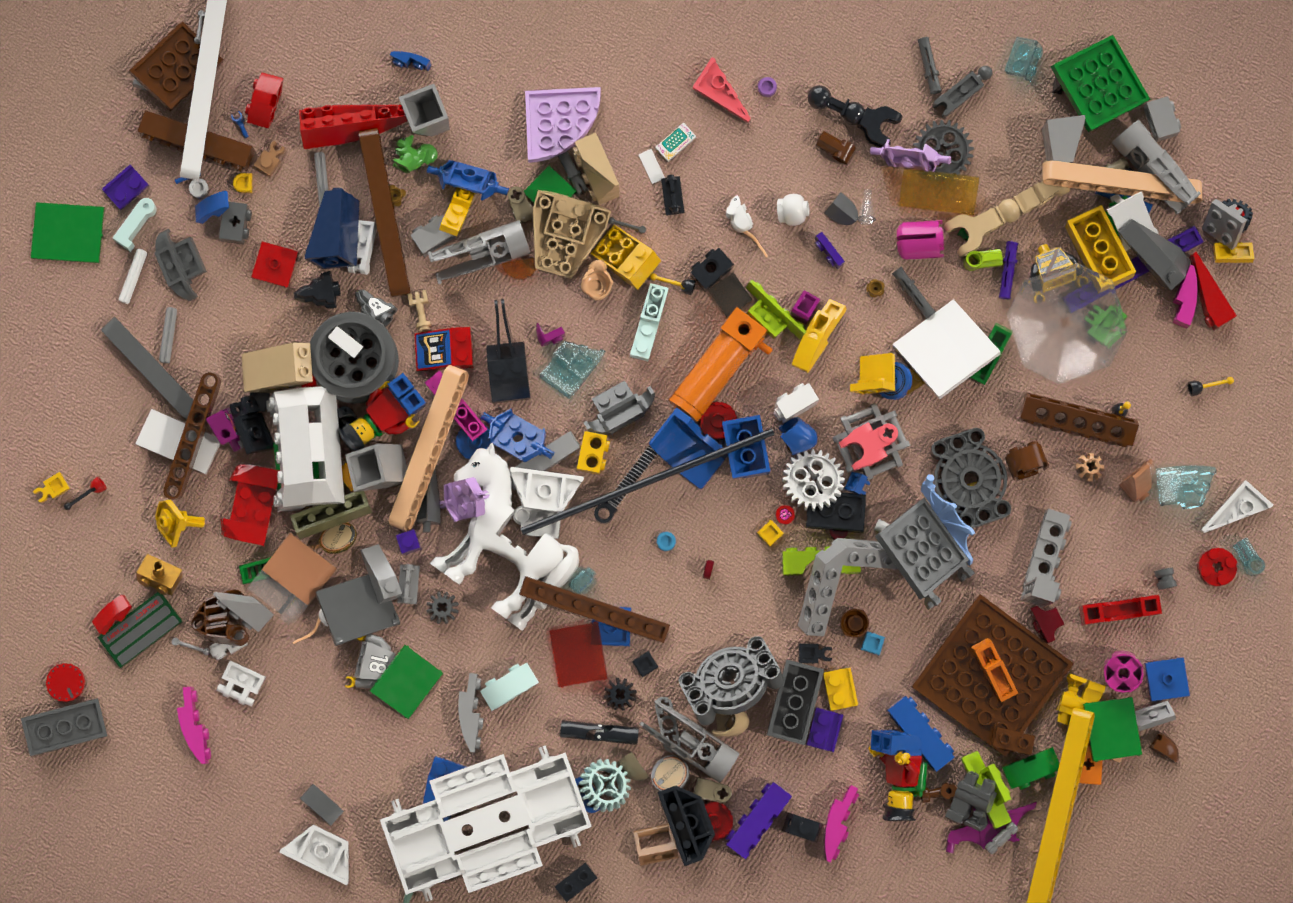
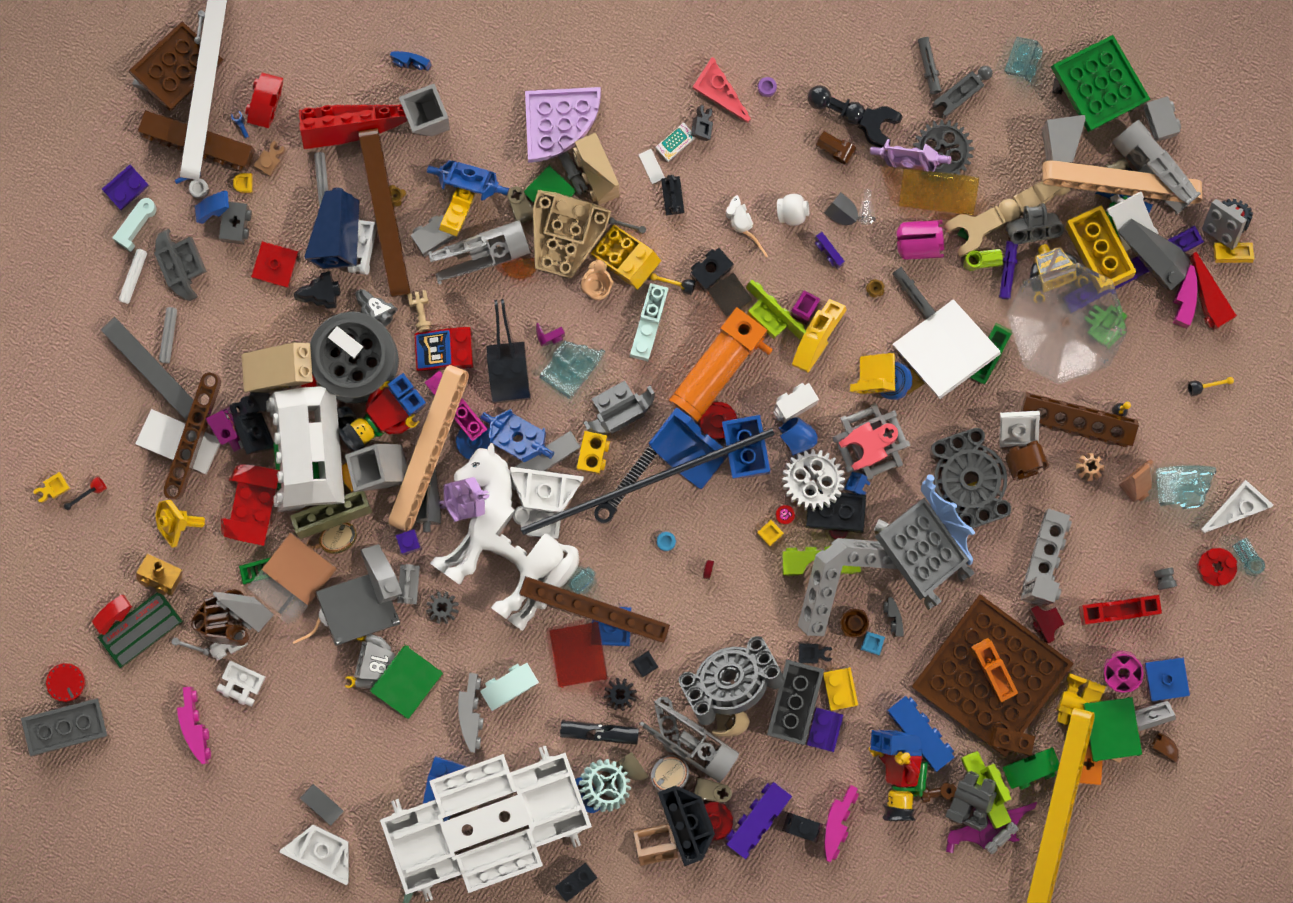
(67, 232): green piece -> none
(412, 159): bright green animal -> none
(701, 125): none -> black plate
(891, 608): none -> dark grey slope
(1019, 428): none -> white tile
(1035, 225): none -> dark grey piece

